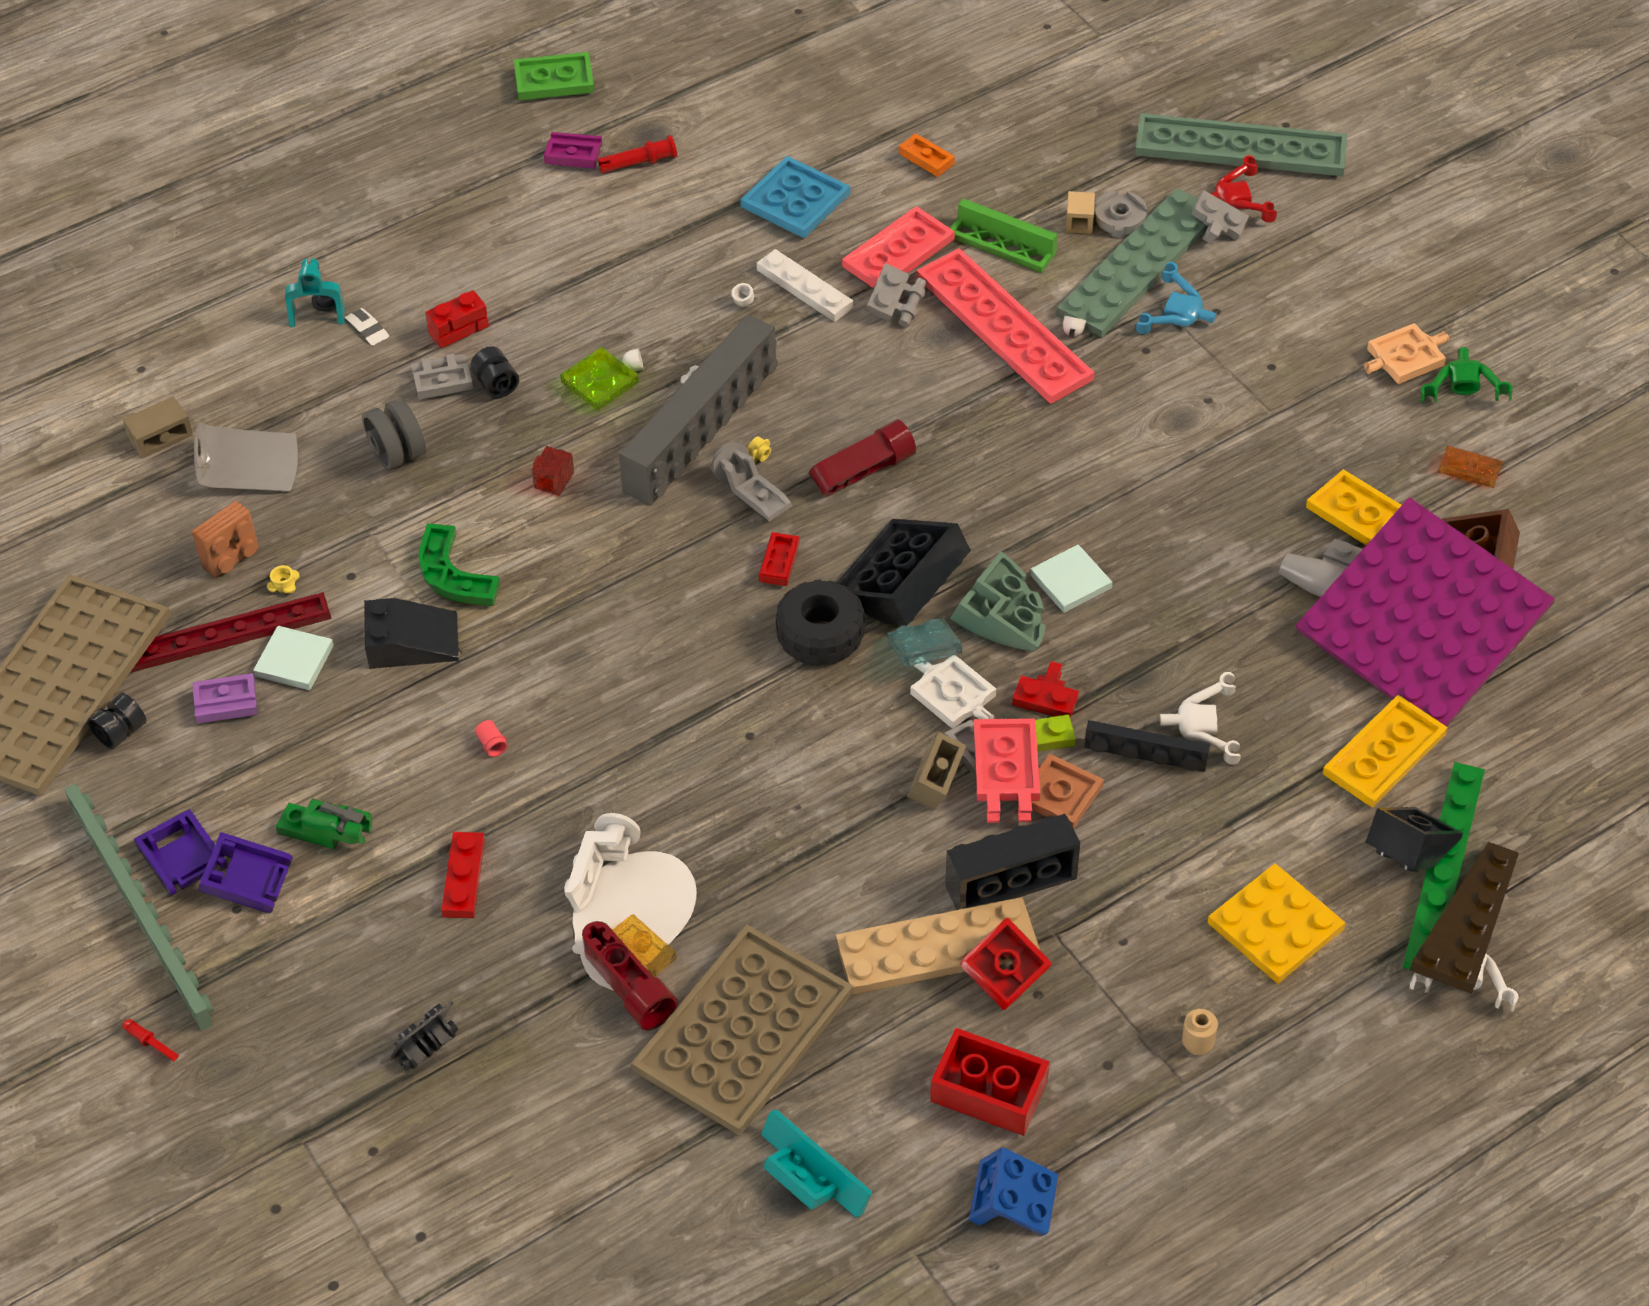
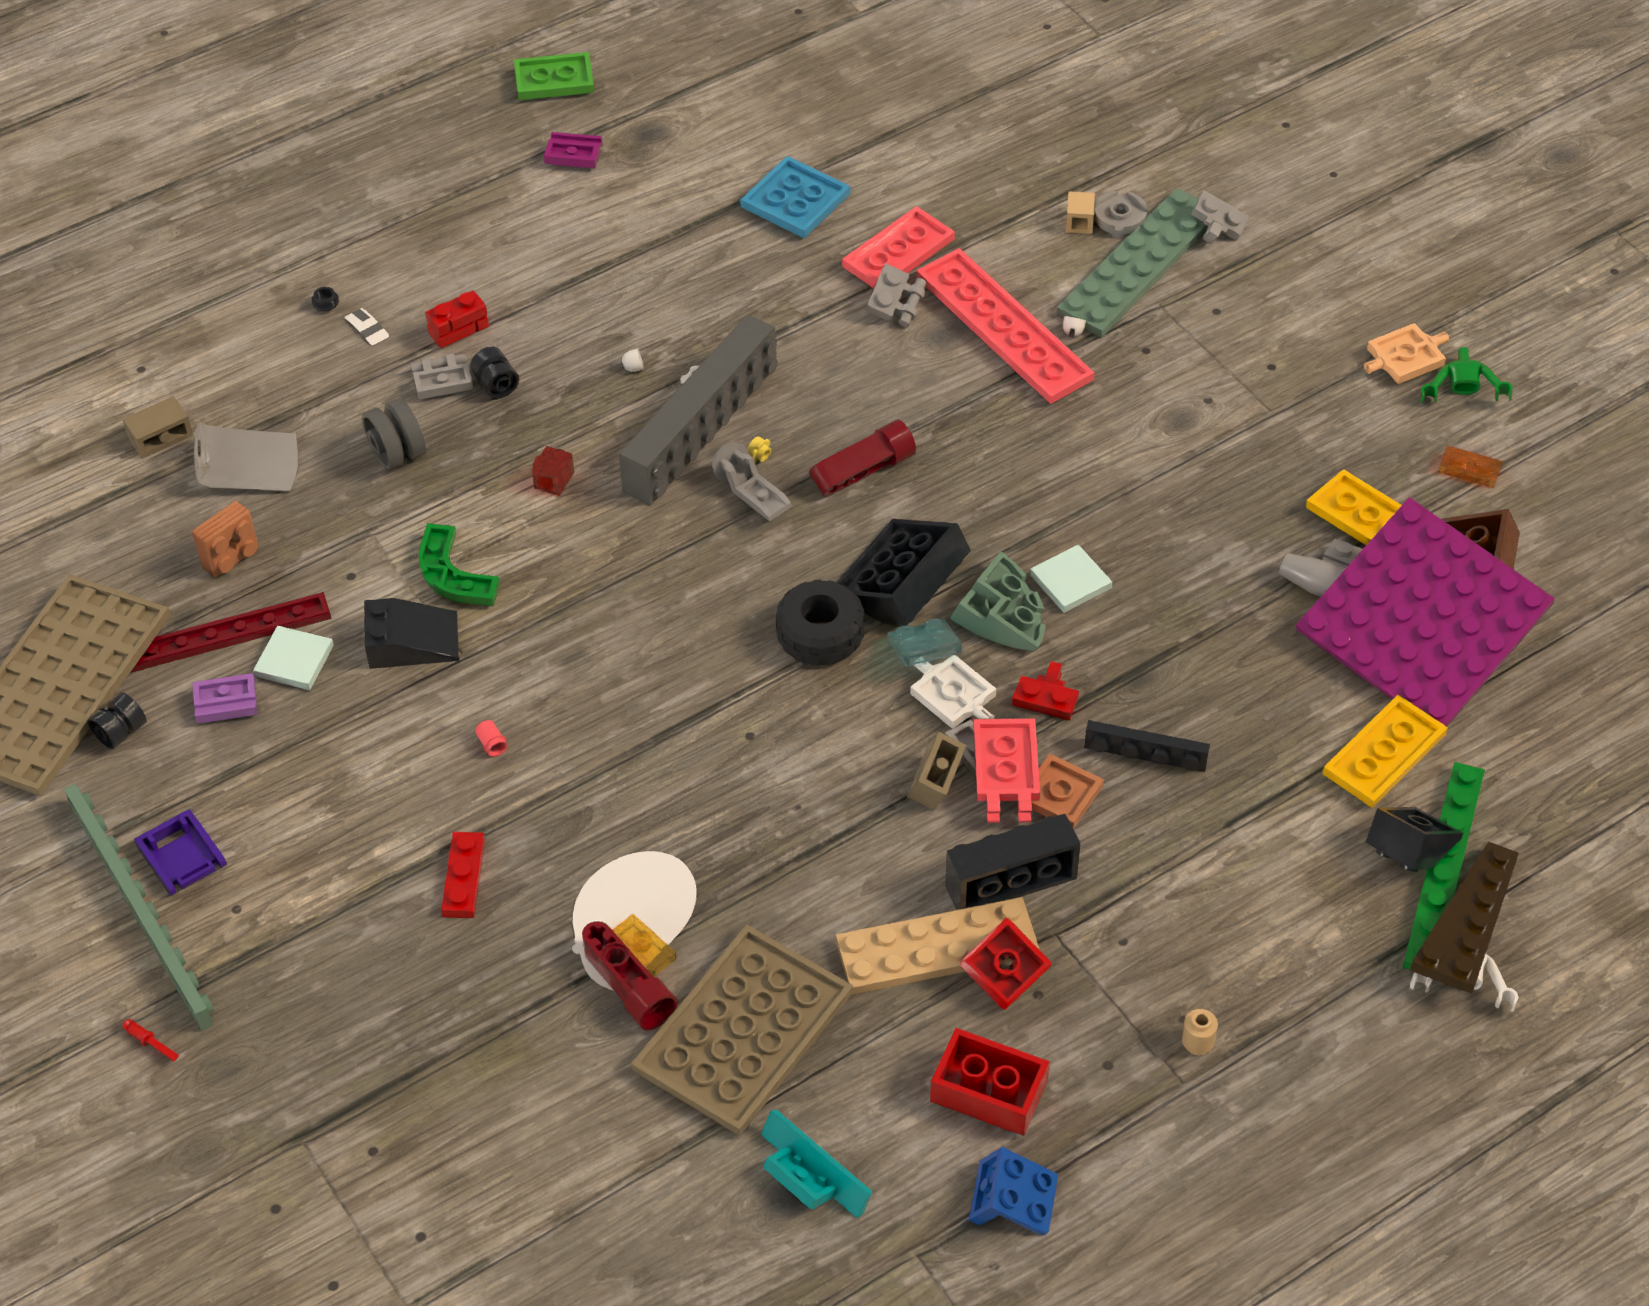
(252, 875): dark purple container -> none
(283, 579): light yellow plate -> none
(311, 283): teal piece -> none
(324, 823): green plate -> none
(432, 1029): black hinge -> none
(599, 378): clear neon green plate -> none
(607, 843): white piece -> none
(649, 152): red pin -> none
(746, 292): white hinge -> none
(779, 559): red plate -> none
(805, 285): white plate -> none
(926, 155): orange plate -> none
(1007, 232): bright green fence -> none
(1054, 733): lime plate -> none
(1180, 308): dark azure piece -> none
(1200, 721): white piece -> none
(1230, 142): sand green plate -> none
(1238, 193): red piece -> none
(1276, 923): yellow plate -> none

